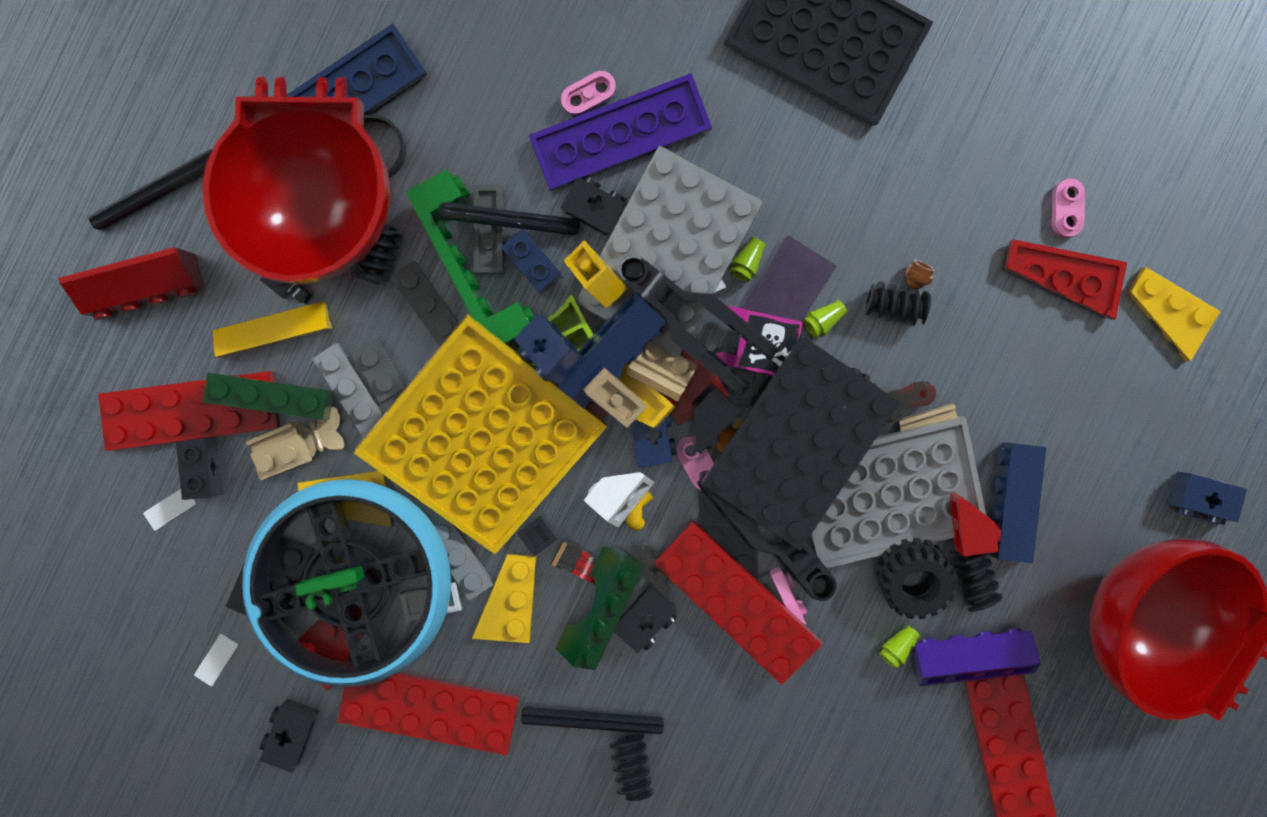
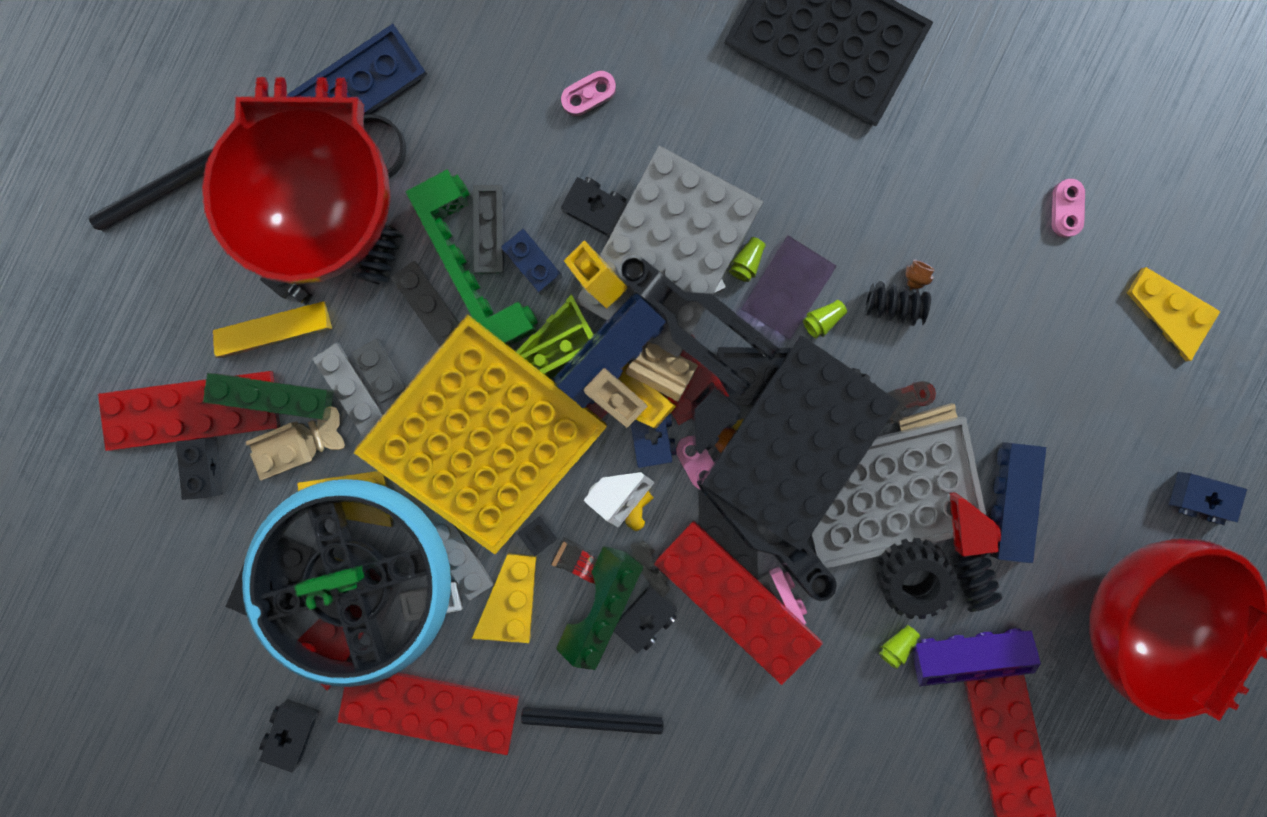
(134, 283): red slope -> none
(168, 510): white sticker -> none
(216, 659): white sticker -> none
(508, 218): black axle -> none
(549, 350): dark blue brick -> none
(620, 132): dark purple plate -> none
(633, 767): black piece -> none
(776, 329): flag -> none
(1076, 276): red wing -> none

